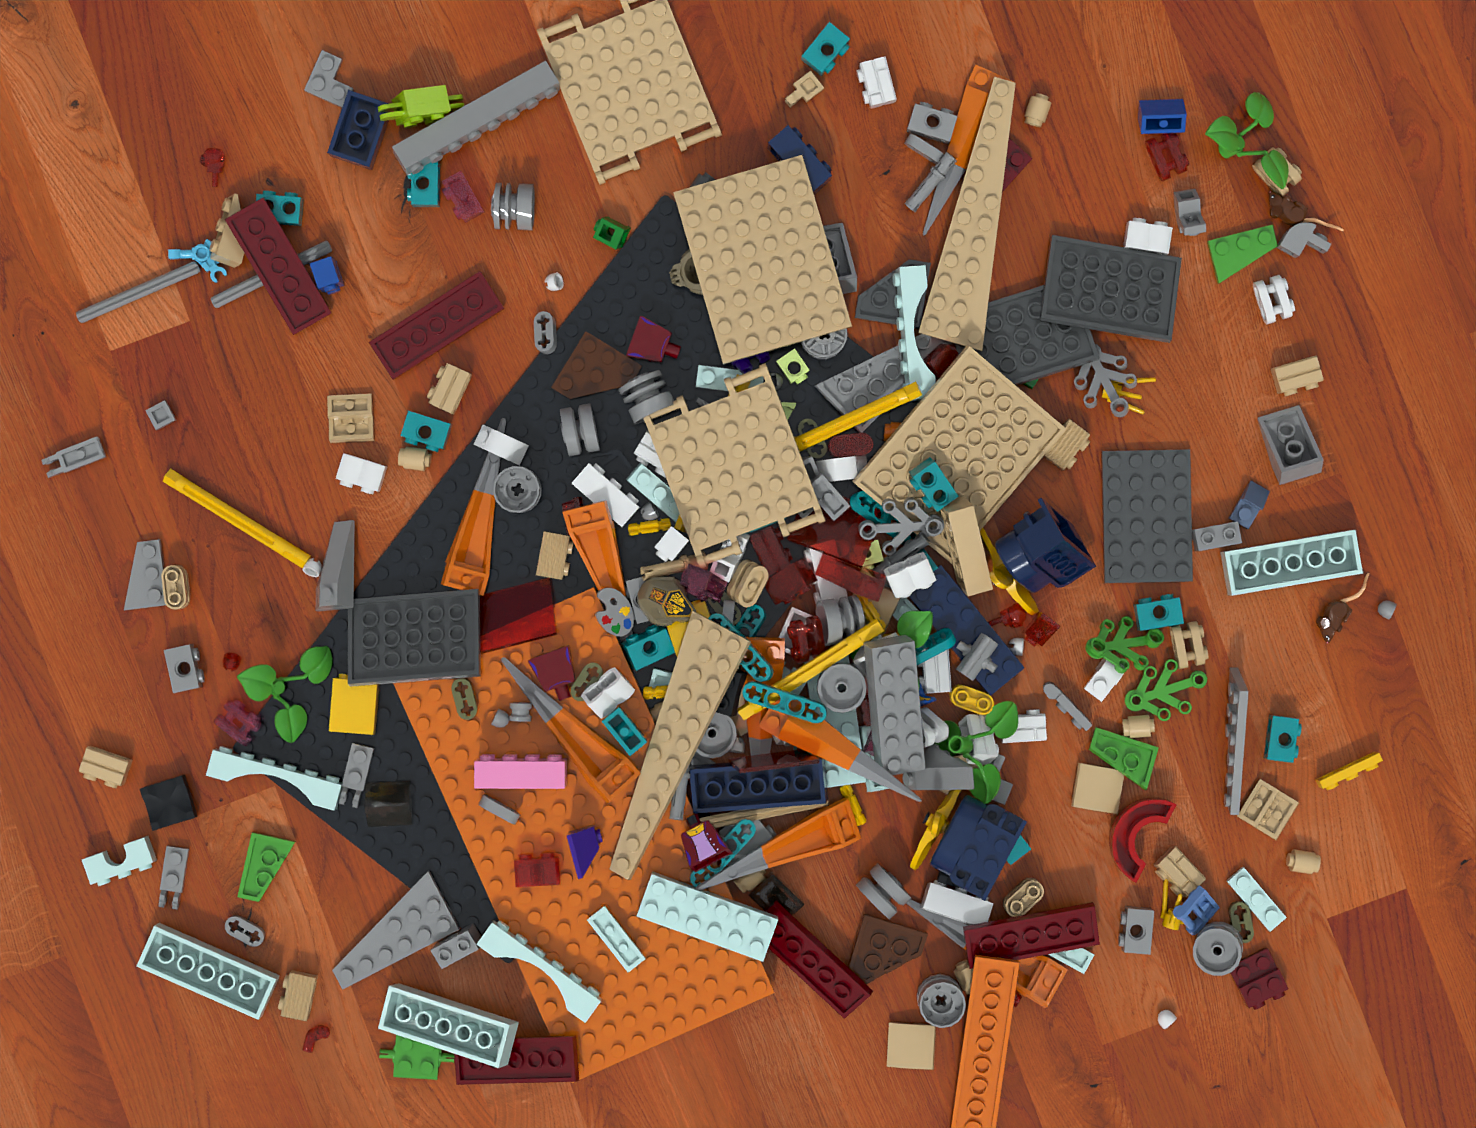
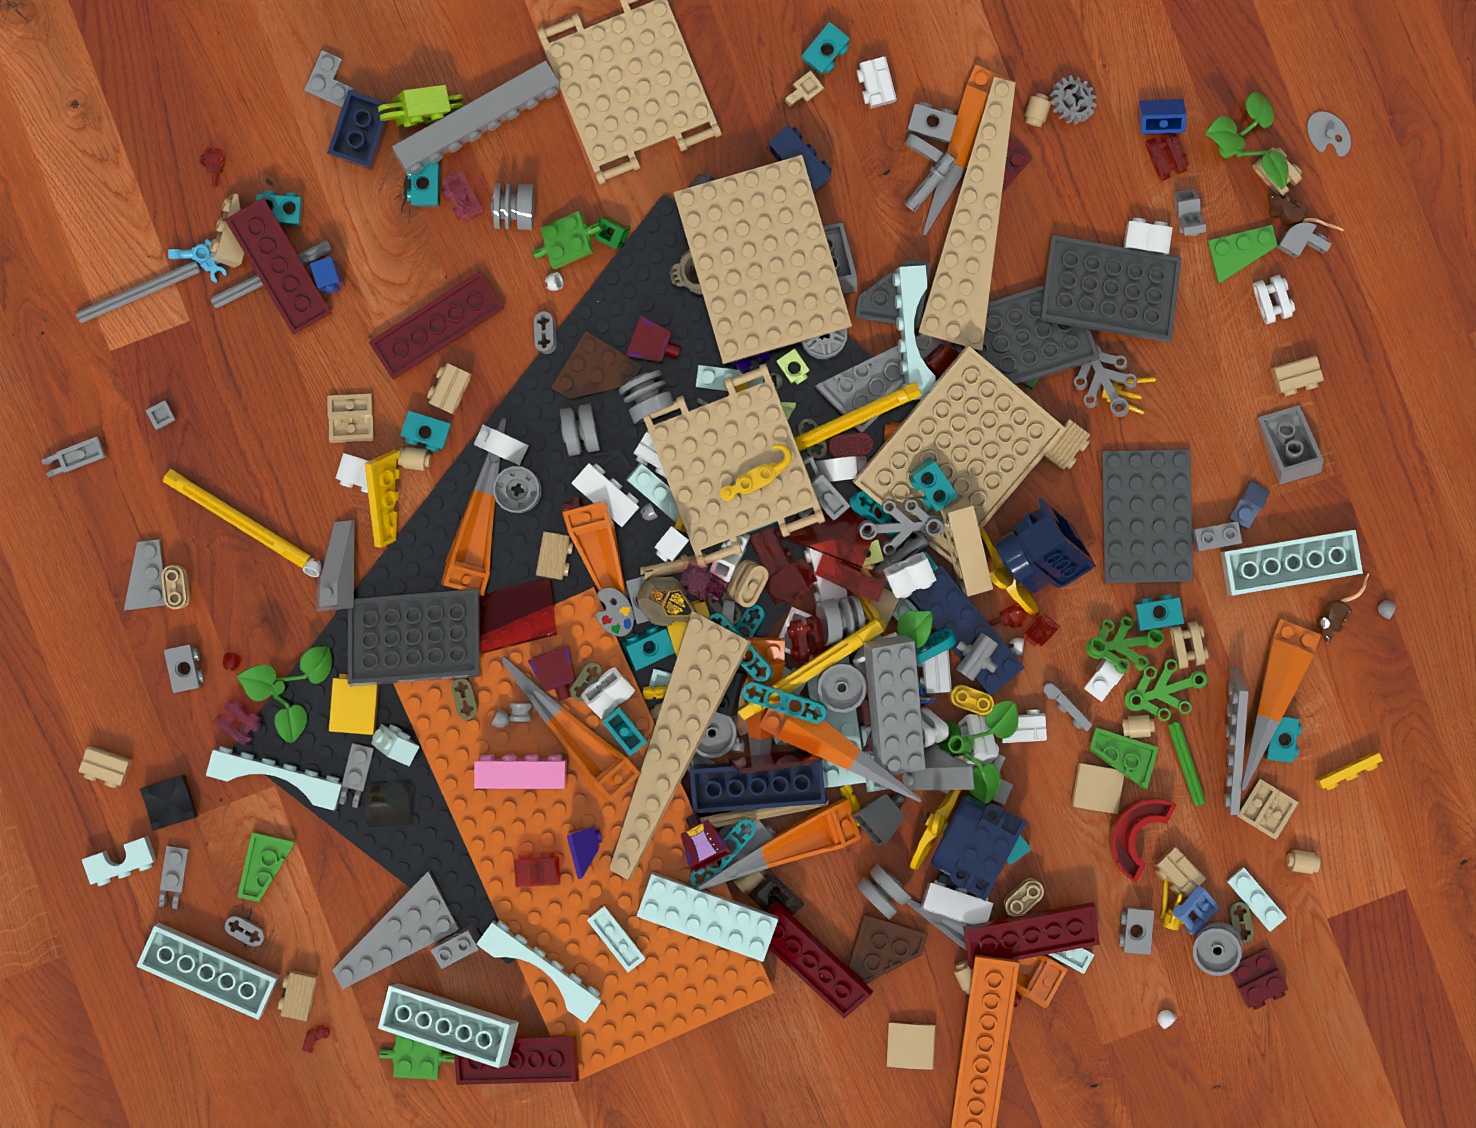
(381, 479): none -> yellow wing
(395, 744): none -> light aqua brick
(499, 809): light grey beam -> none
(567, 240): none -> bright green plate
(649, 526): yellow axle -> none
(679, 798): light grey pin -> none
(758, 476): none -> yellow piece
(880, 817): none -> dark grey torso
(934, 1011): light grey wheel -> none
(1073, 99): none -> light grey gear
(1186, 763): none -> bright green axle
(1287, 662): none -> orange plate
(1322, 130): none -> light grey piece

